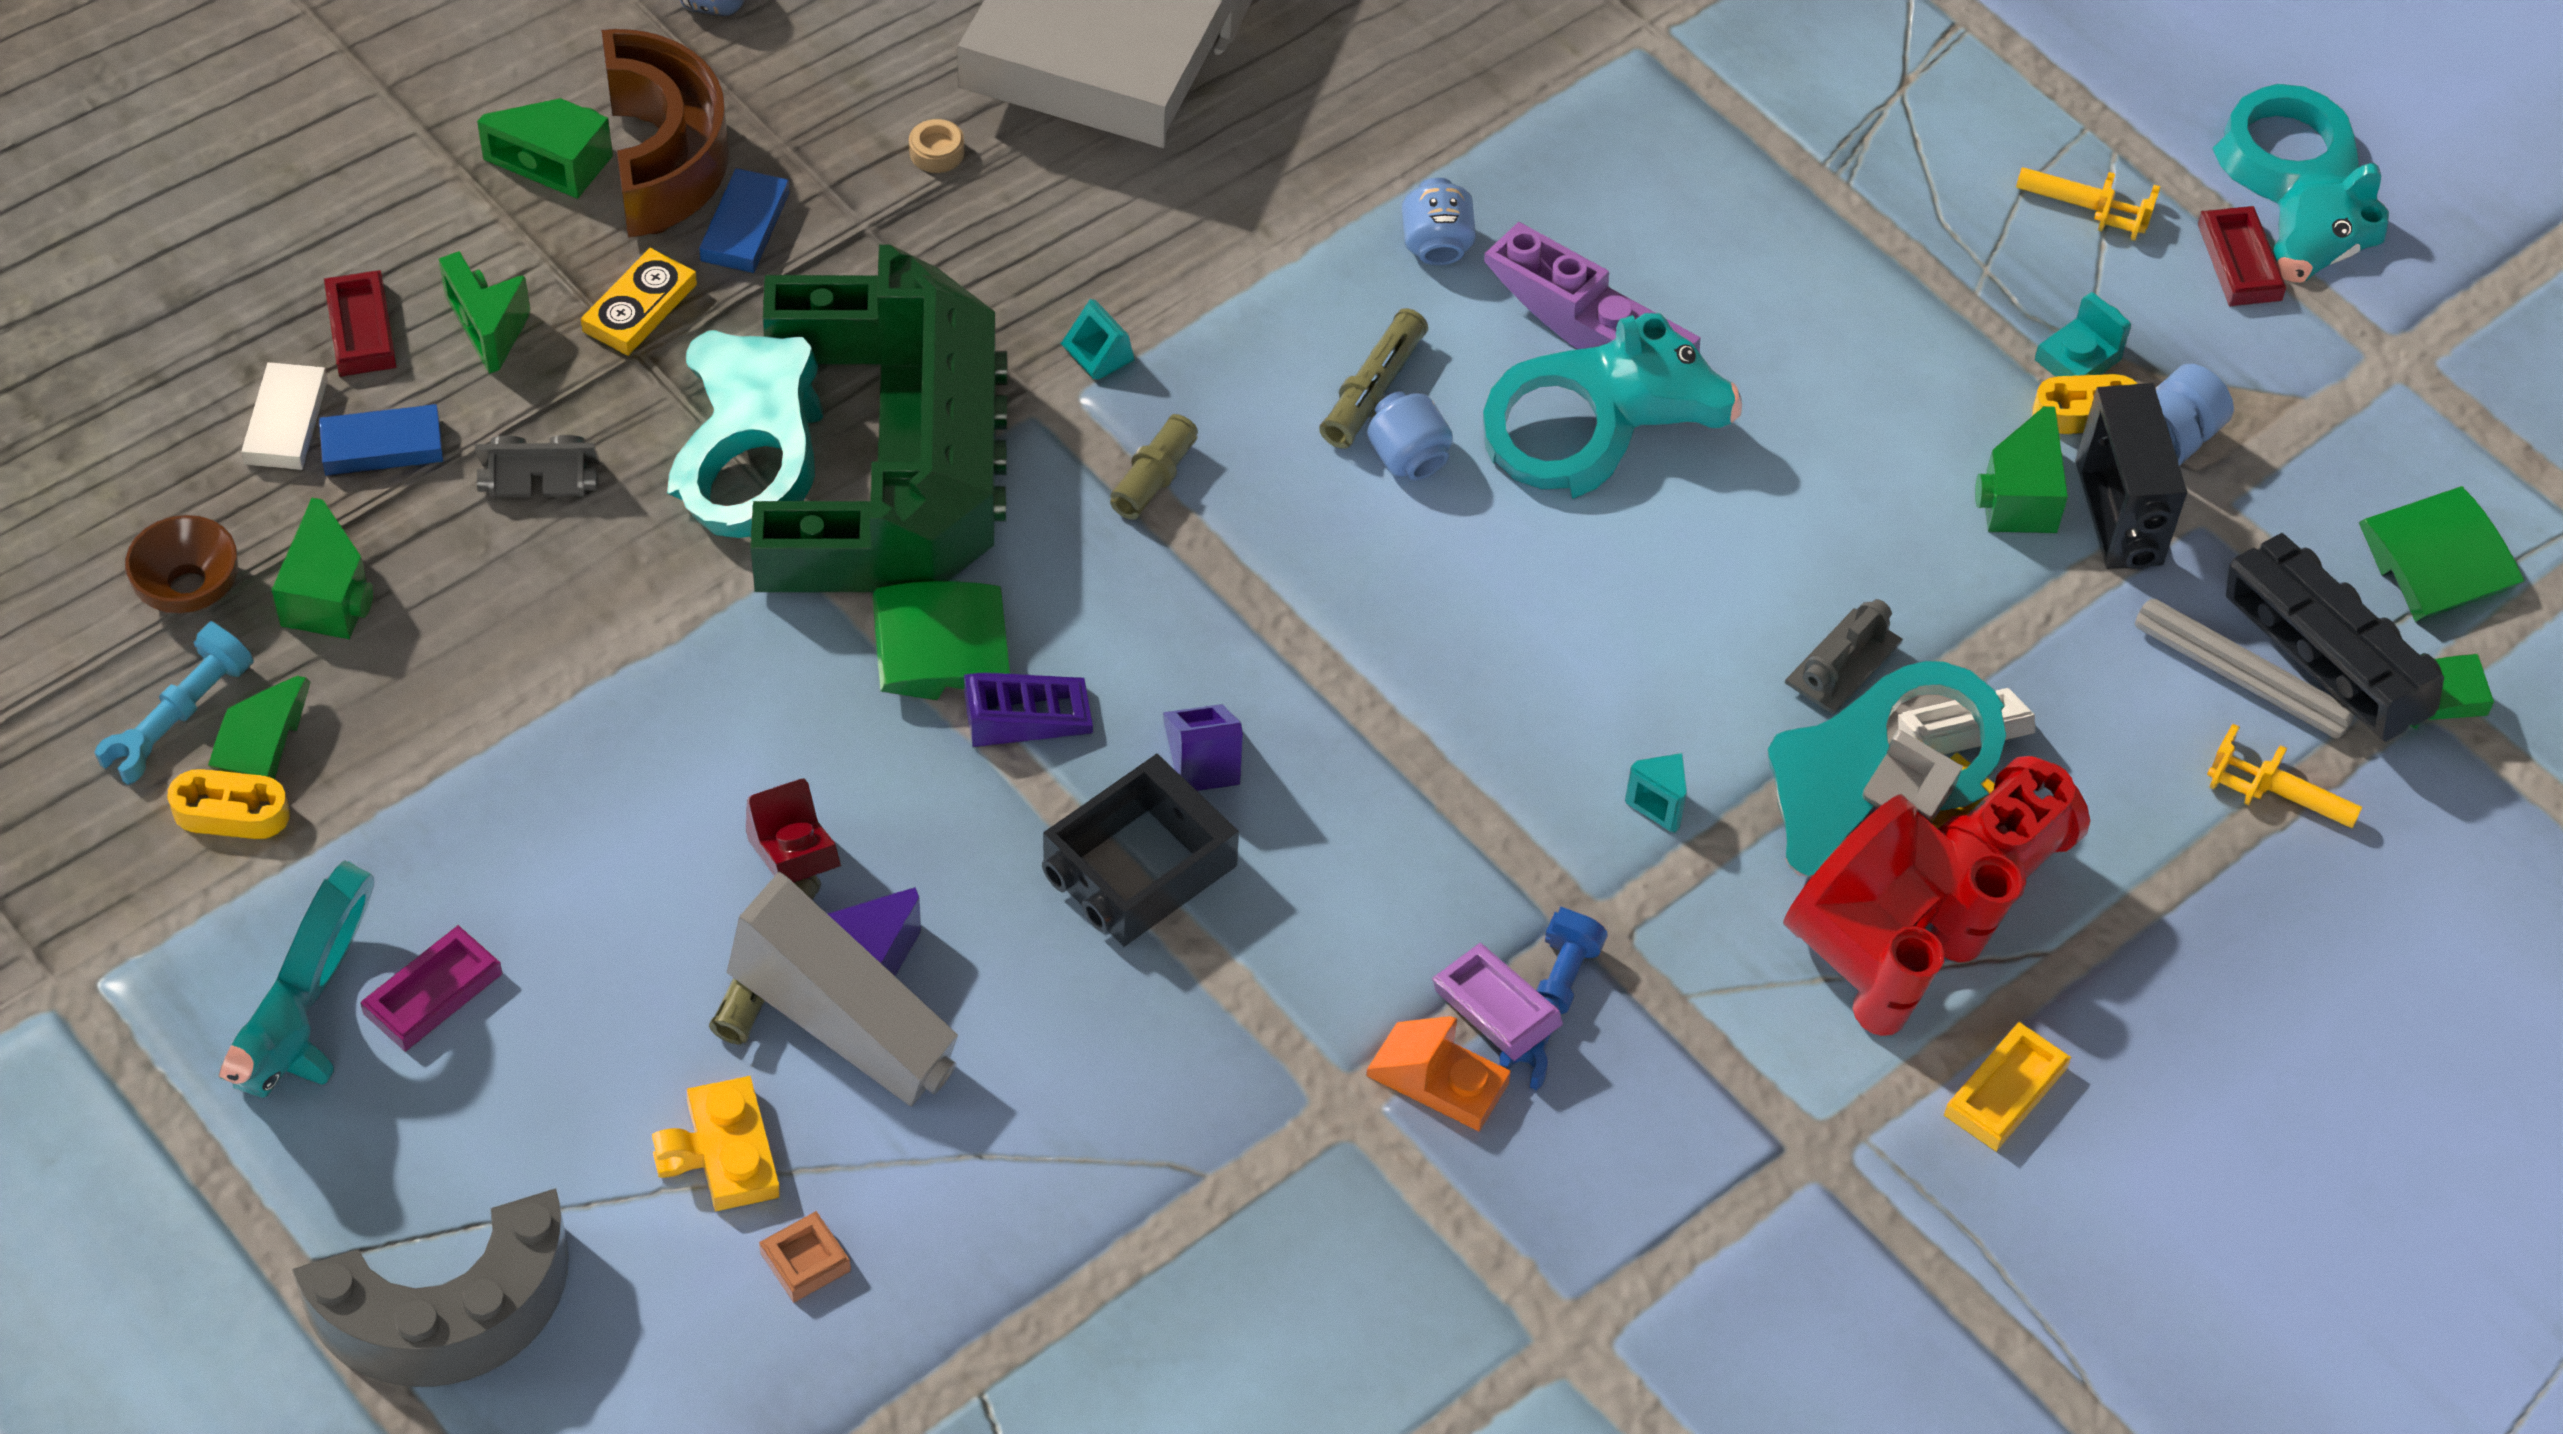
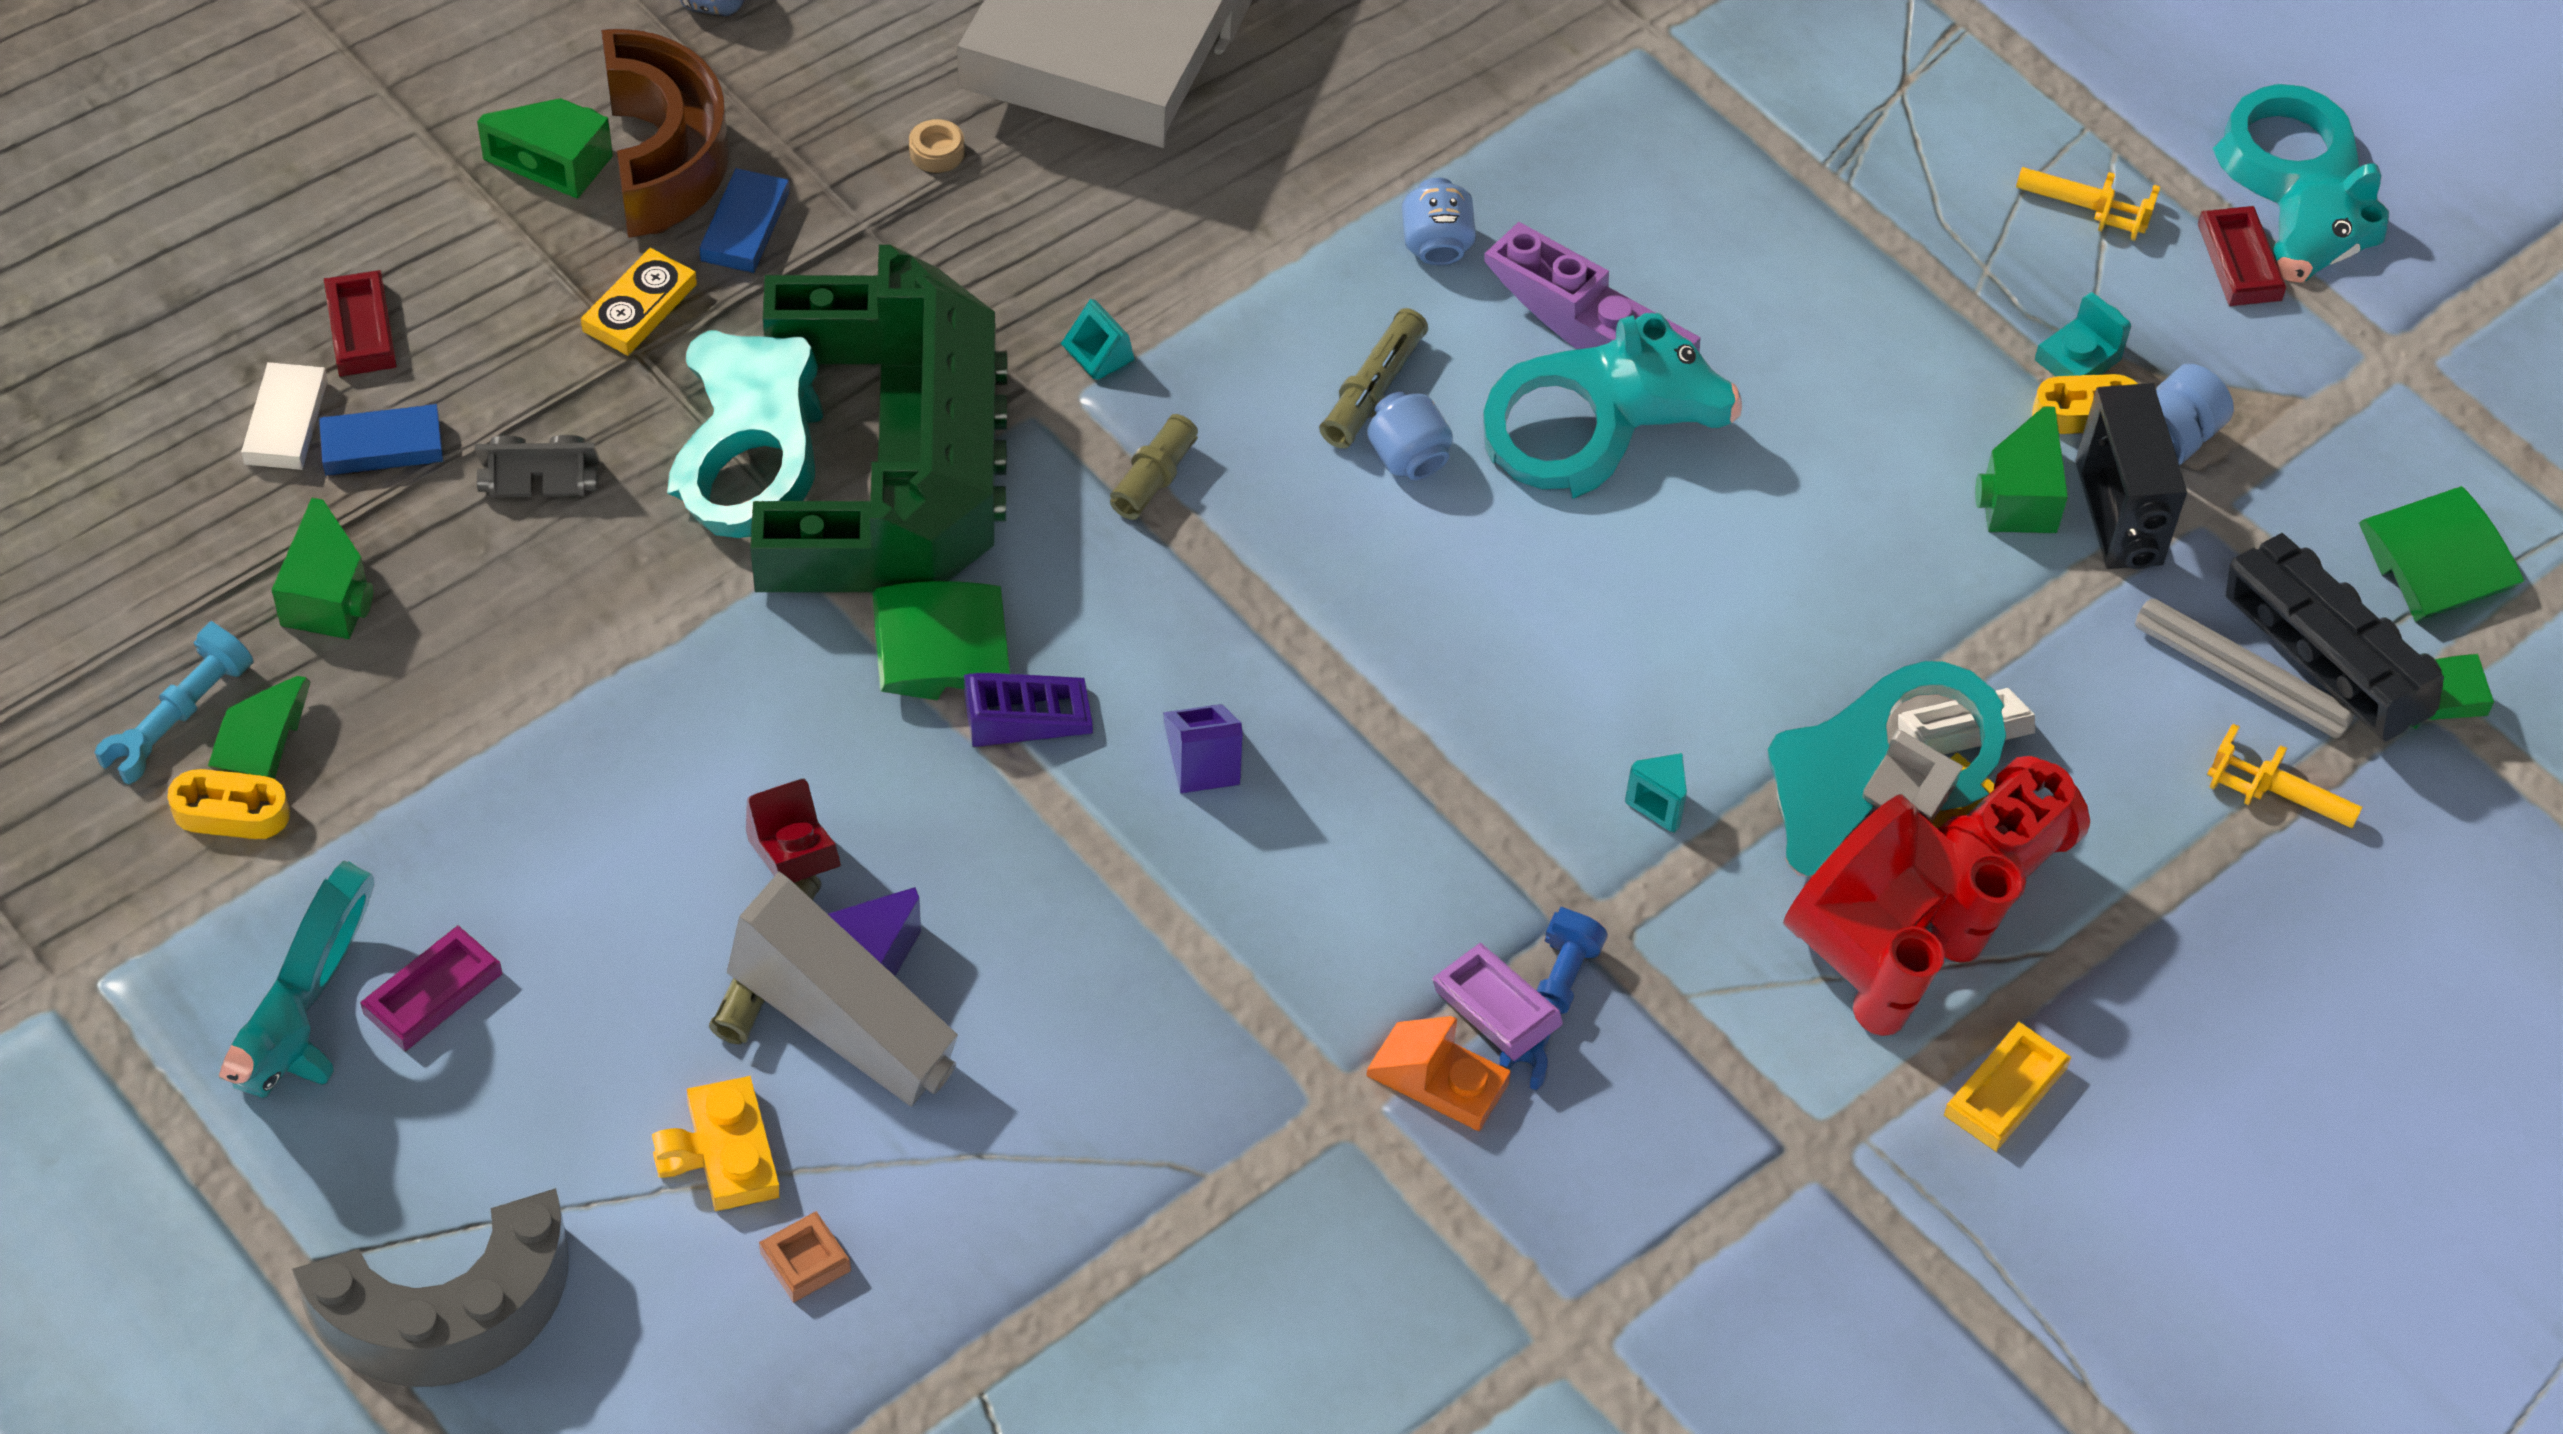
(178, 548): reddish brown piece -> none
(487, 314): green slope -> none
(1180, 809): black window -> none
(1846, 656): dark grey hinge -> none

